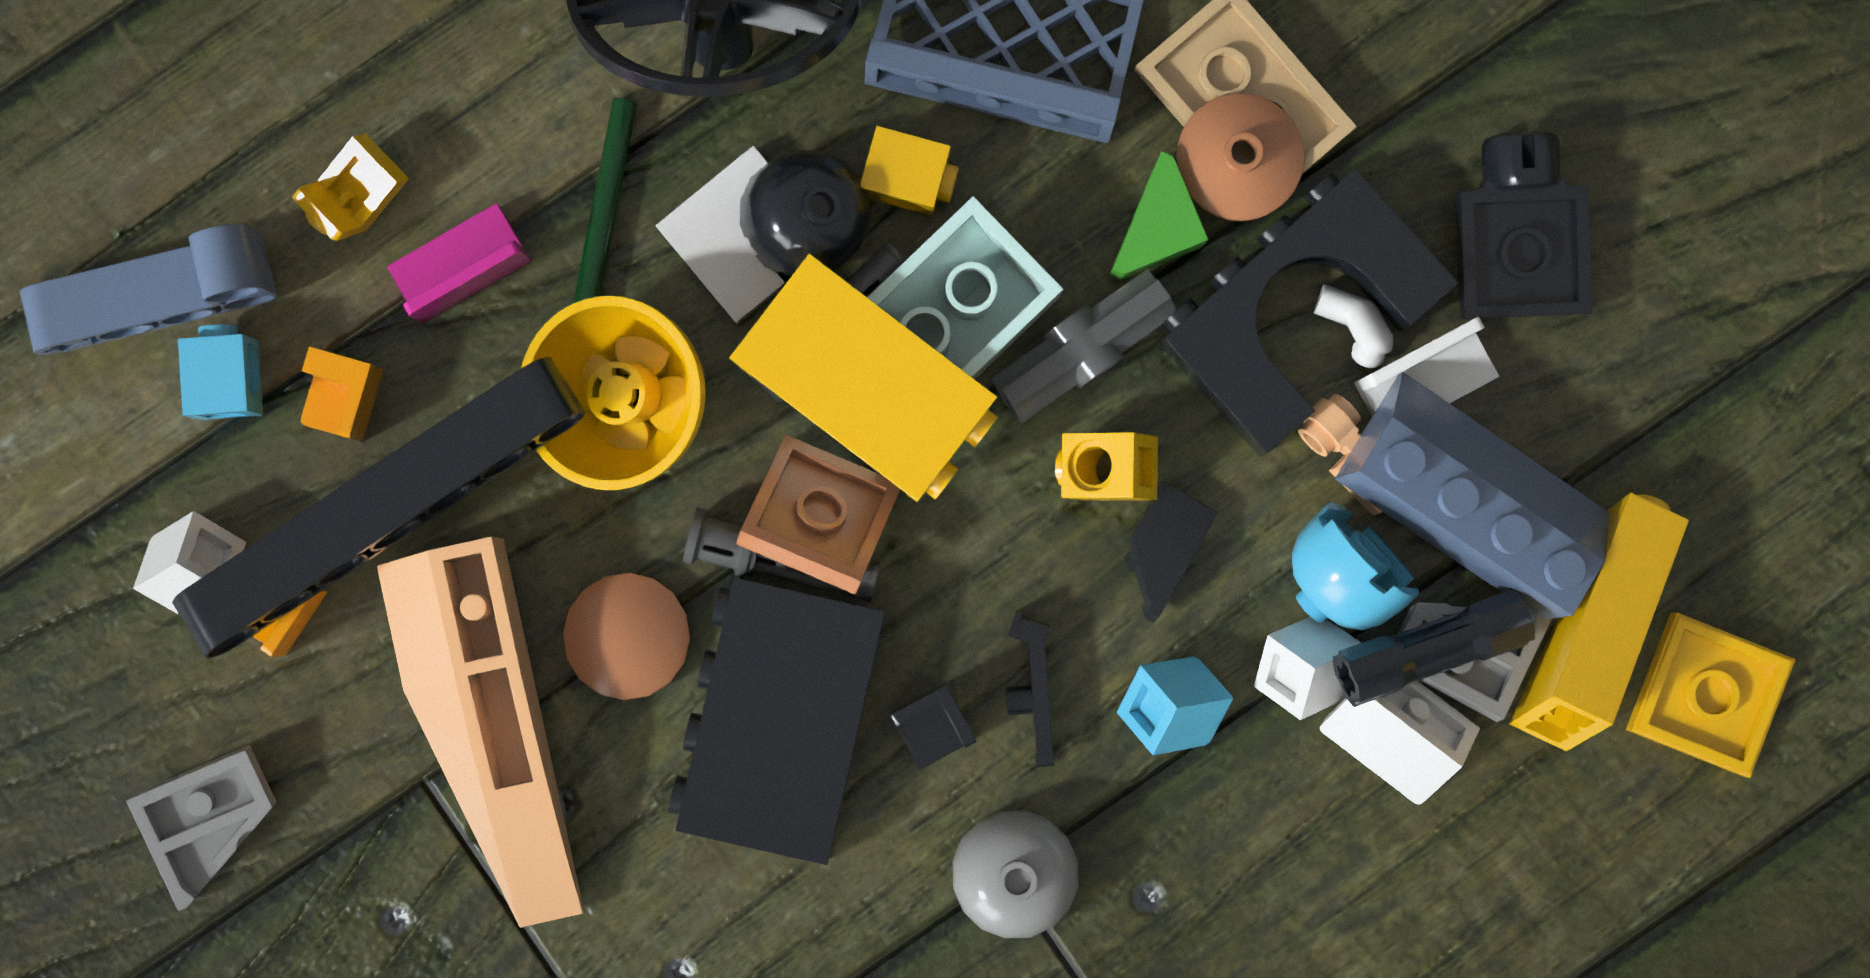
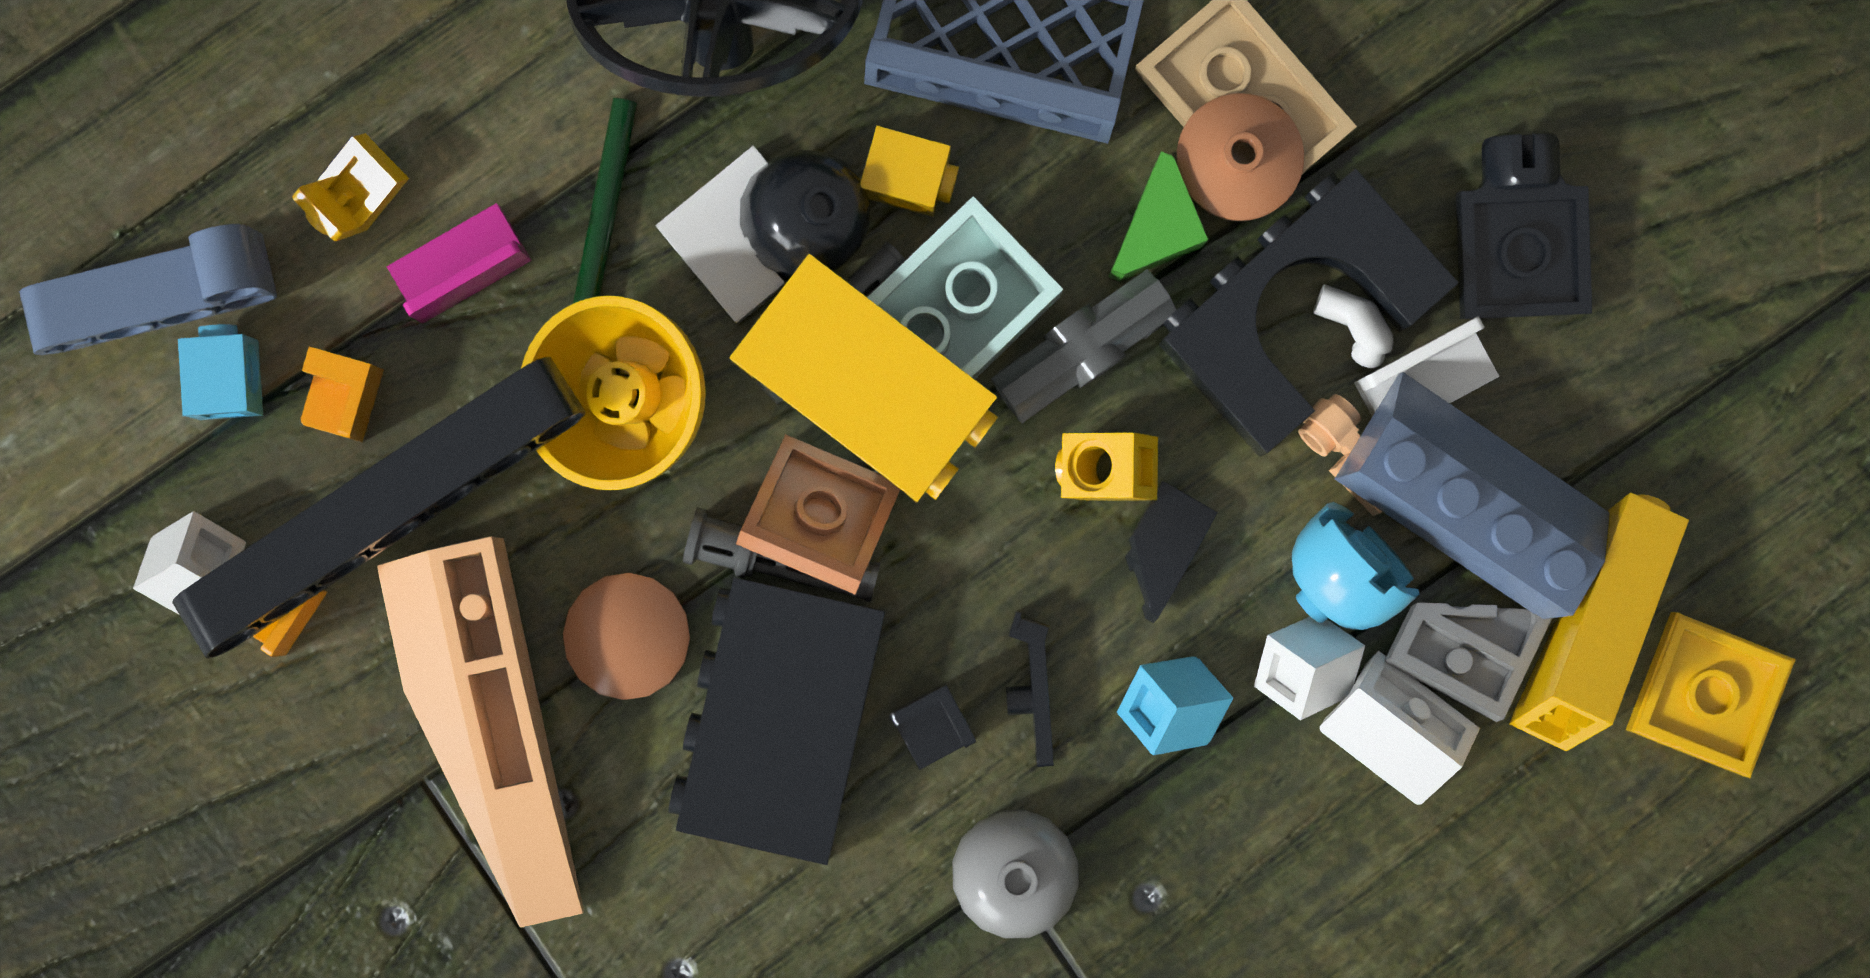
(201, 819): light grey wing -> none
(1394, 661): black axle -> none

